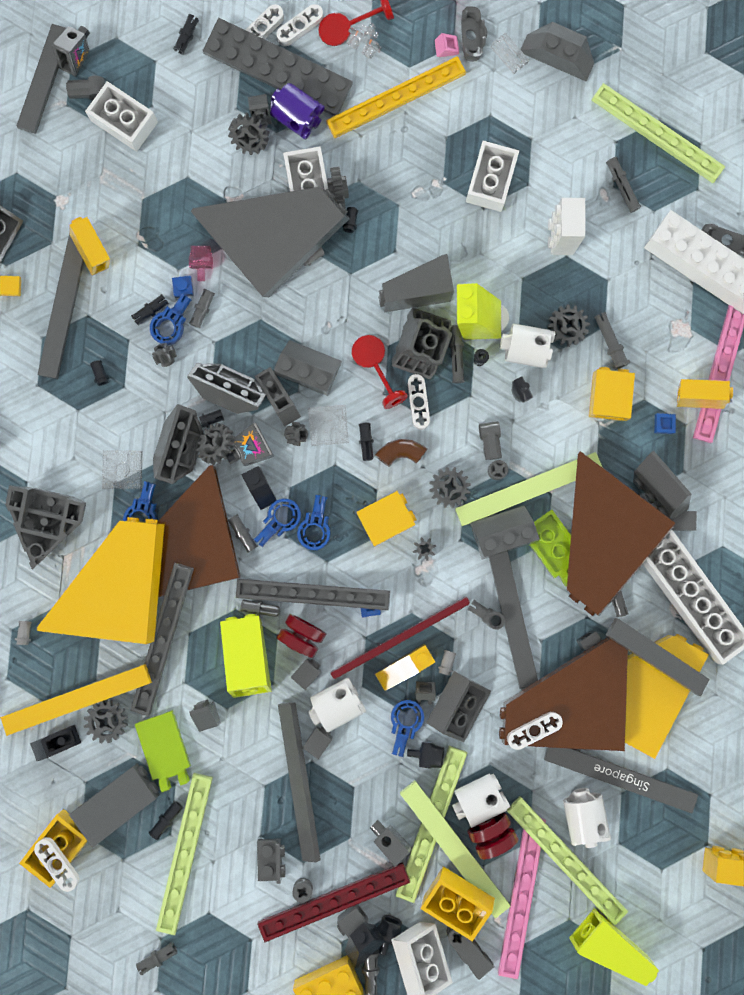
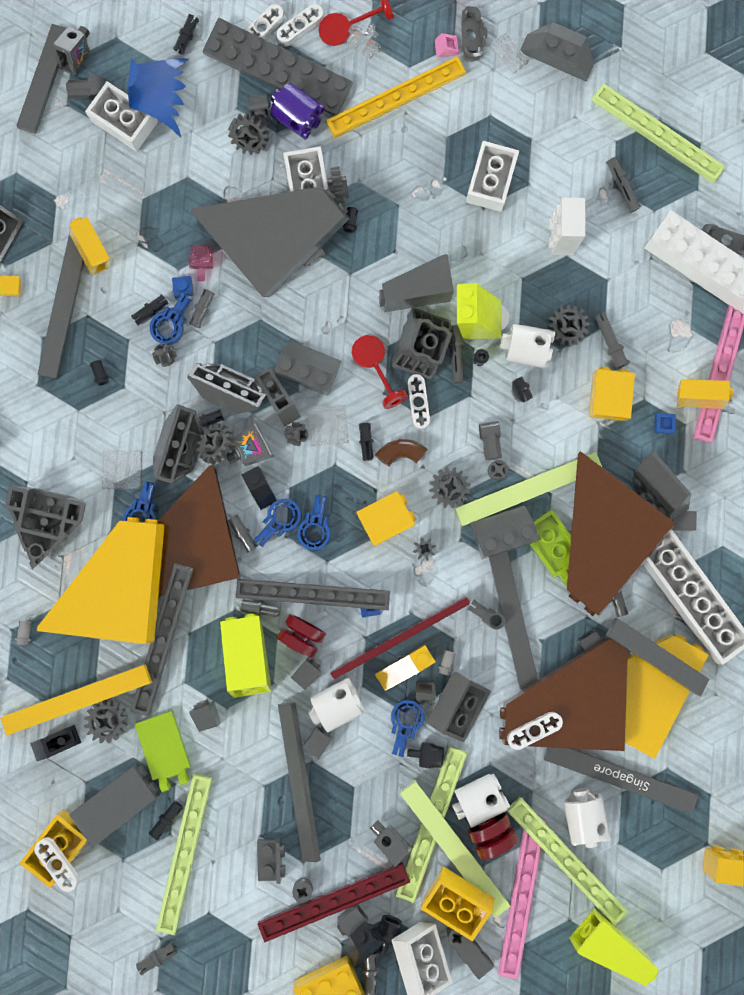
(152, 89): none -> blue piece

